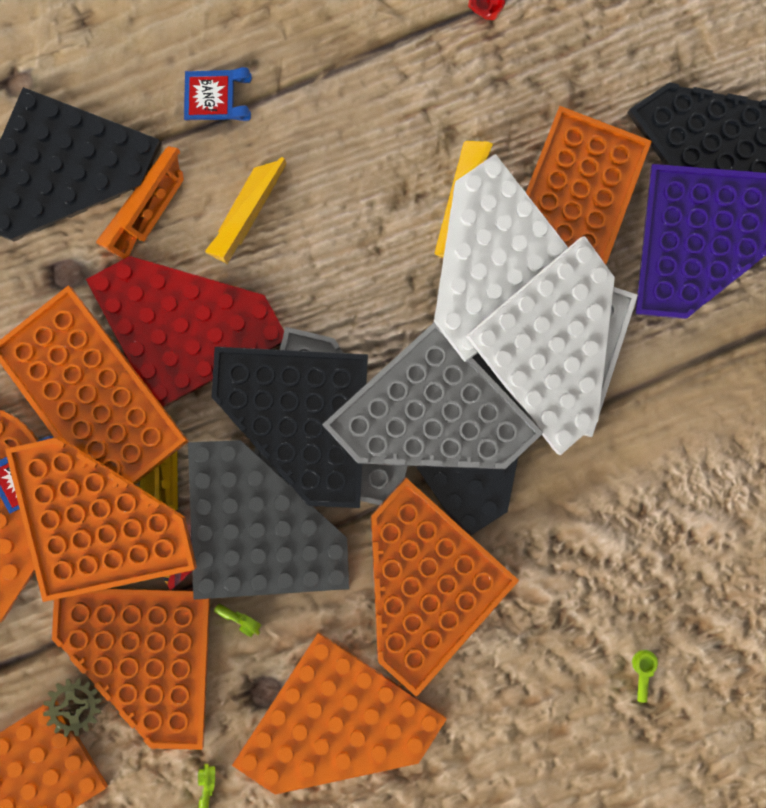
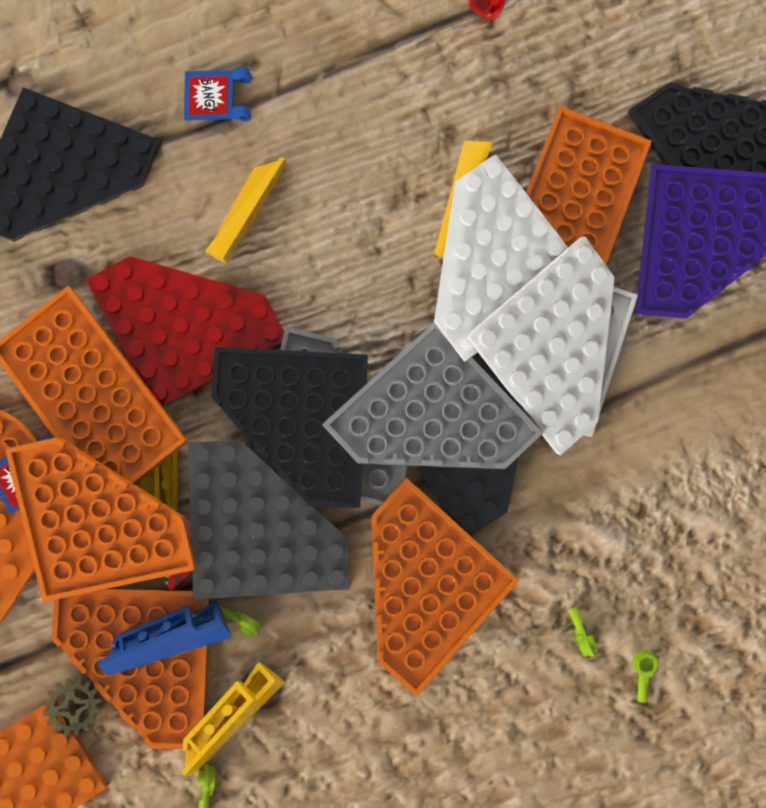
(143, 206): orange wedge -> none
(166, 637): none -> blue wedge
(229, 716): none -> yellow wedge
(336, 724): orange plate -> none
(586, 643): none -> lime plate

